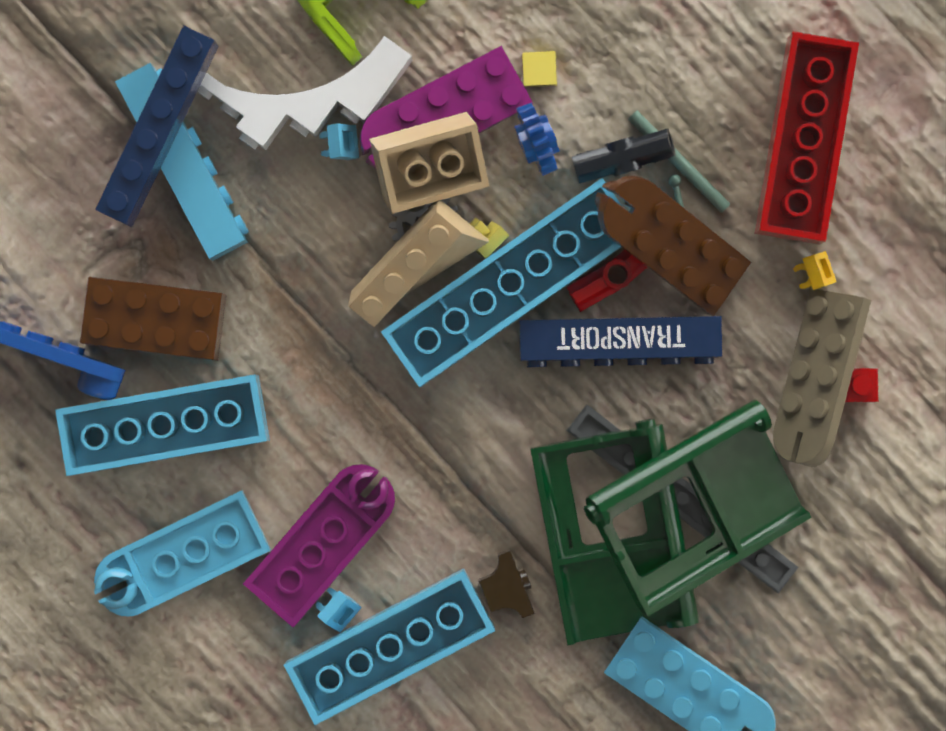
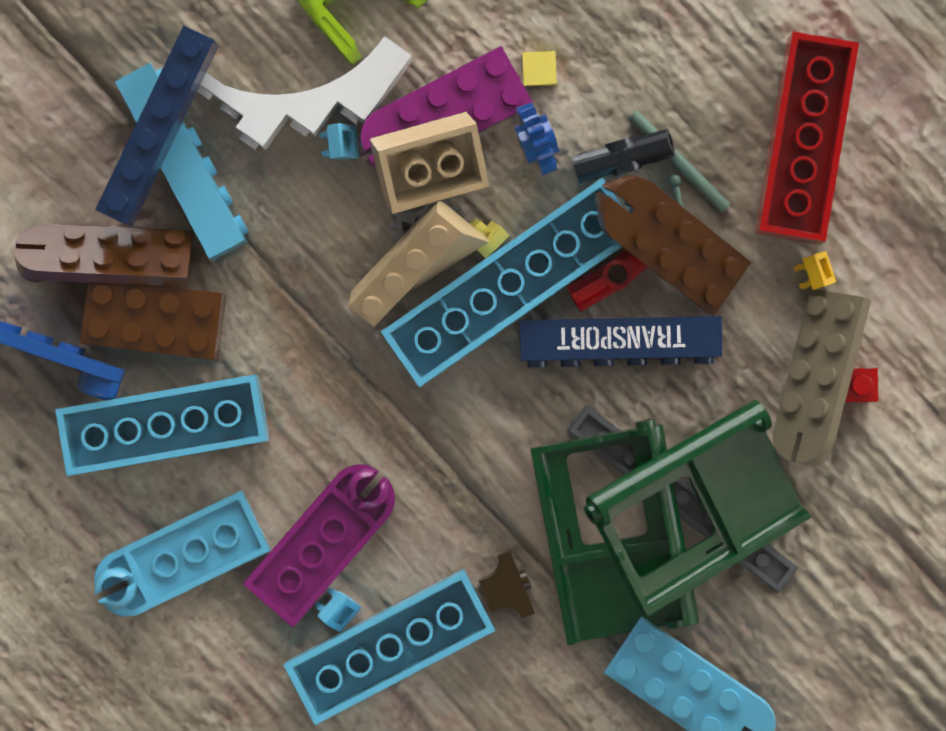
(104, 255): none -> reddish brown plate

